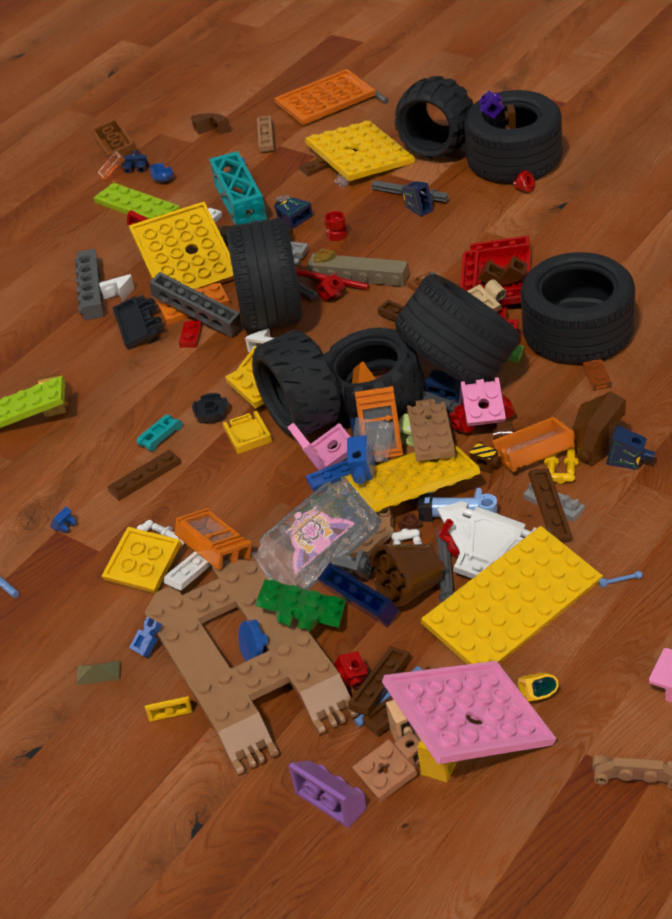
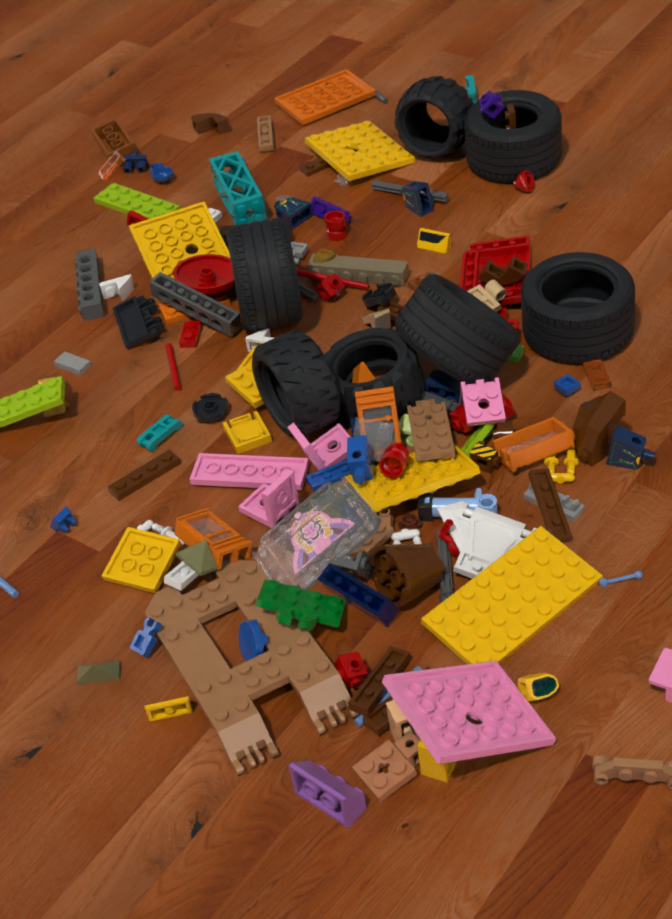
(72, 363): none -> light grey tile
(173, 368): none -> red bar
(198, 558): none -> olive slope
(206, 273): none -> red dish
(246, 470): none -> bright pink plate
(276, 499): none -> bright pink bracket
(321, 208): none -> dark purple plate
(378, 319): none -> tan slope
(379, 296): none -> black plate
(394, 460): none -> red wheel
(434, 240): none -> yellow slope
(470, 87): none -> teal plate
(478, 435): none -> lime plate
(567, 385): none -> blue plate

